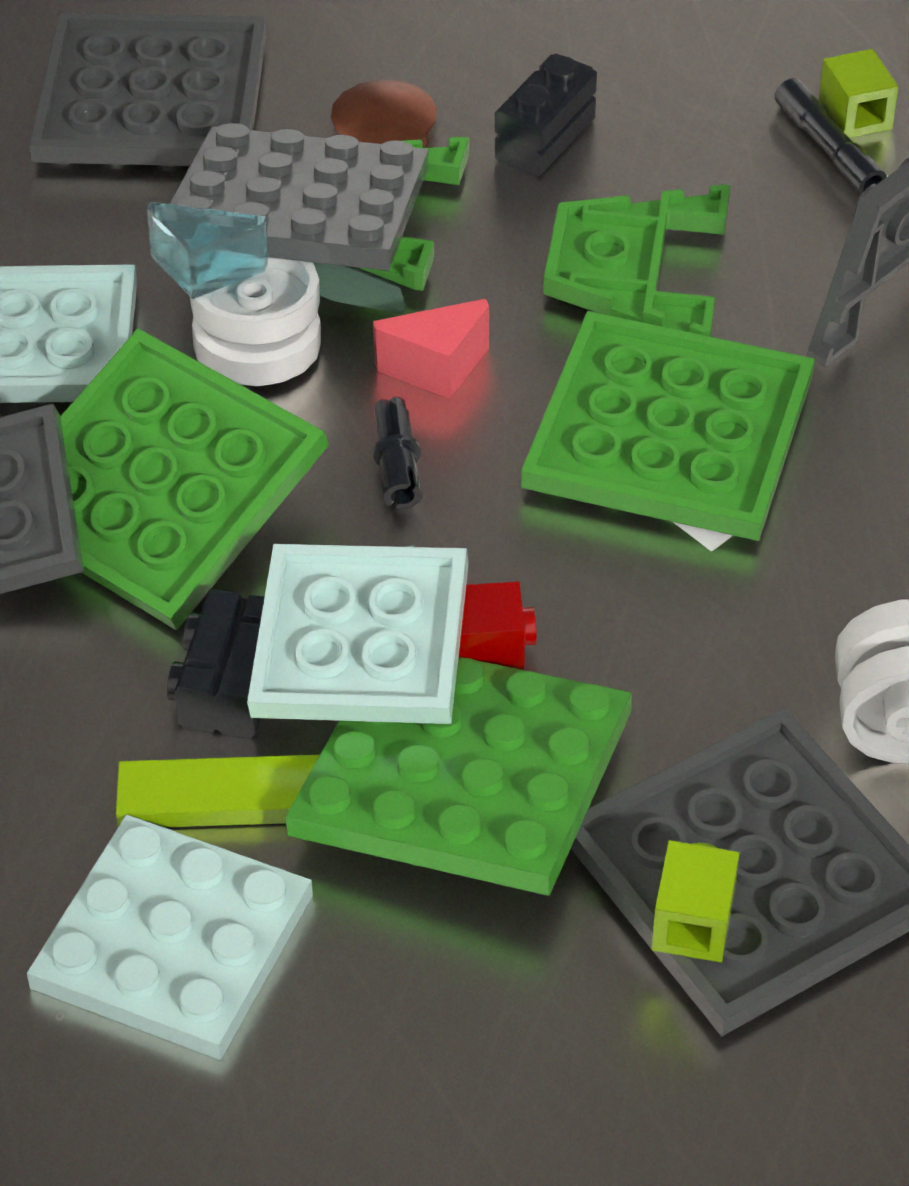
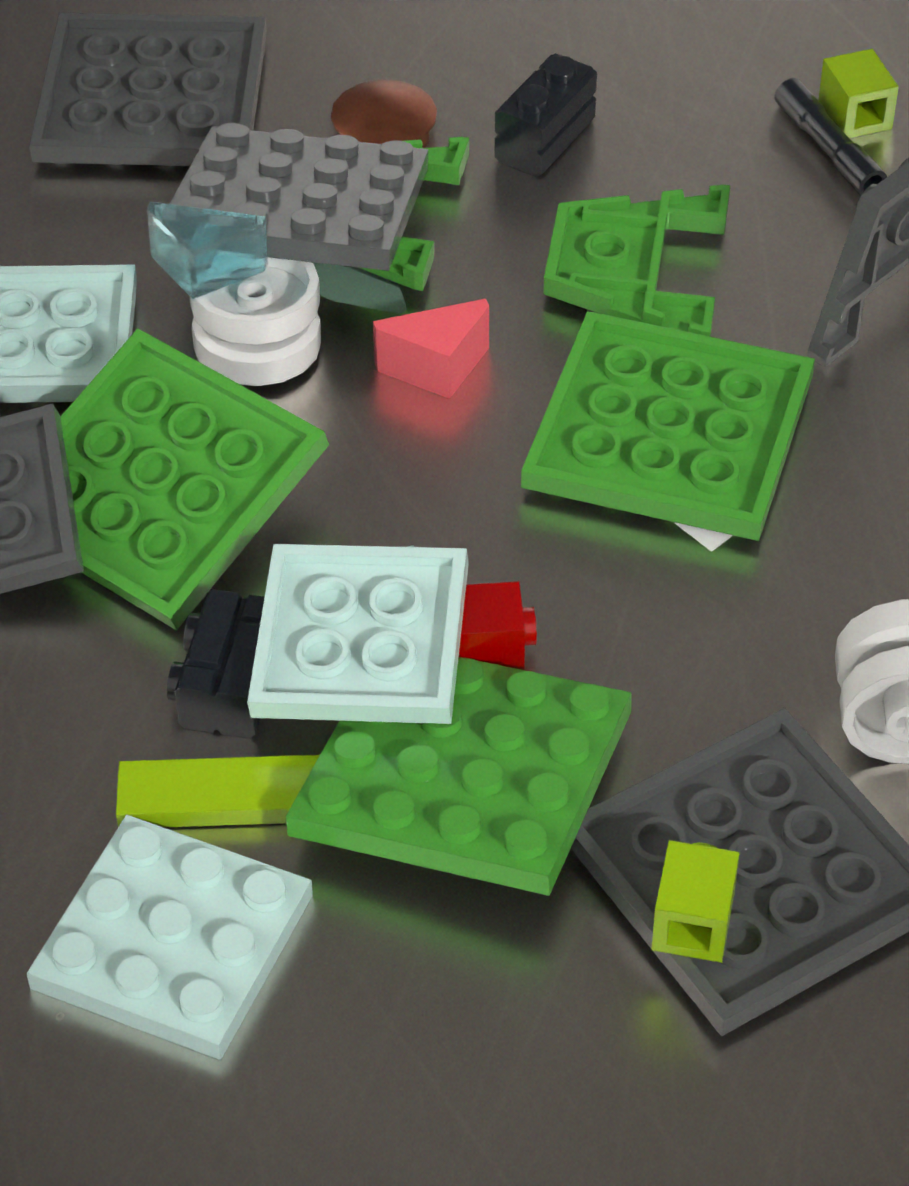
(397, 454): black axle -> none

